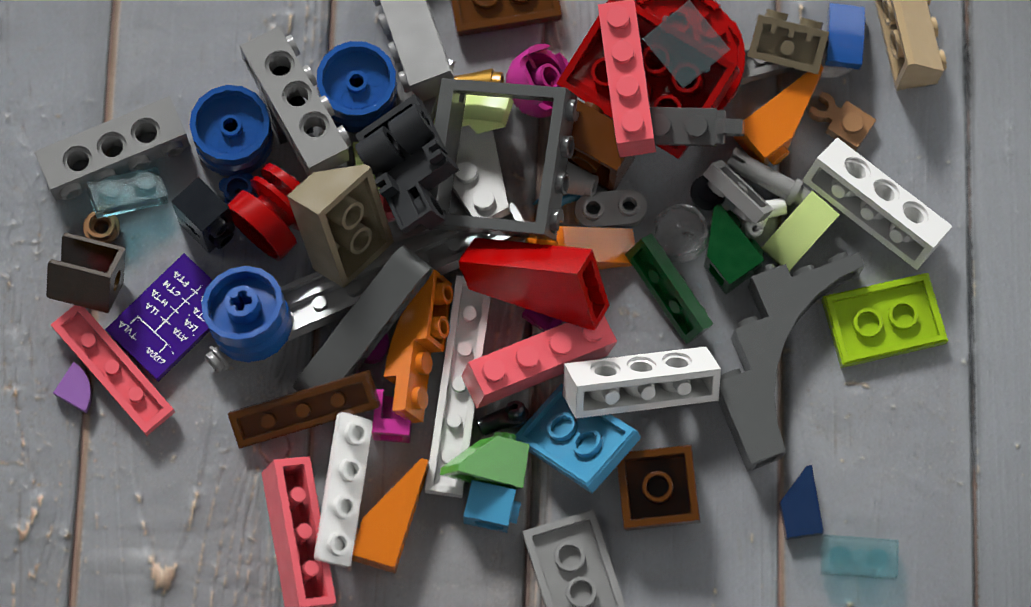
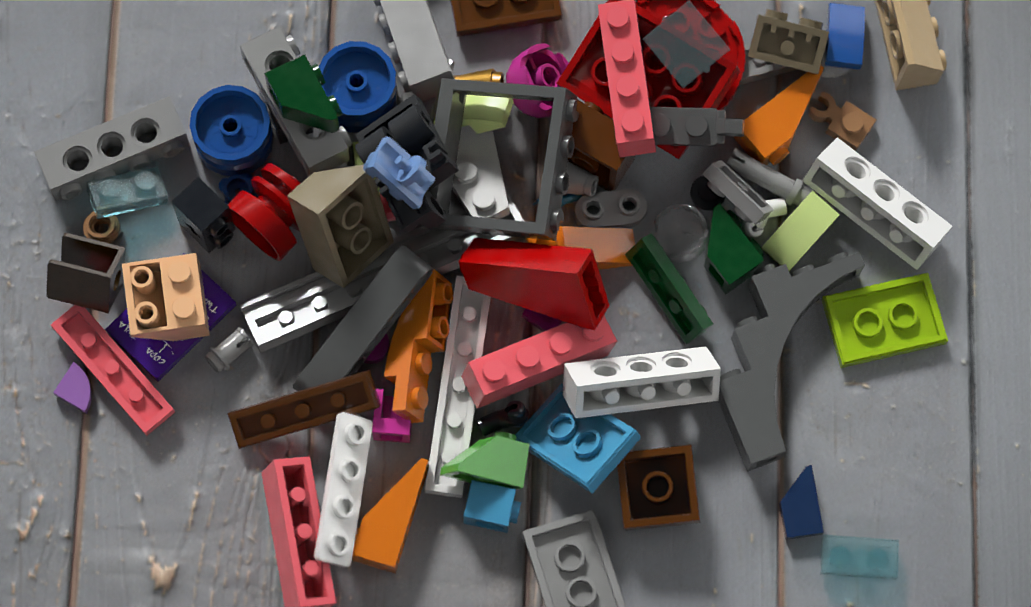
(166, 298): none -> light nougat slope
(247, 314): blue wheel -> none
(300, 95): none -> dark green slope
(399, 172): none -> medium blue hips

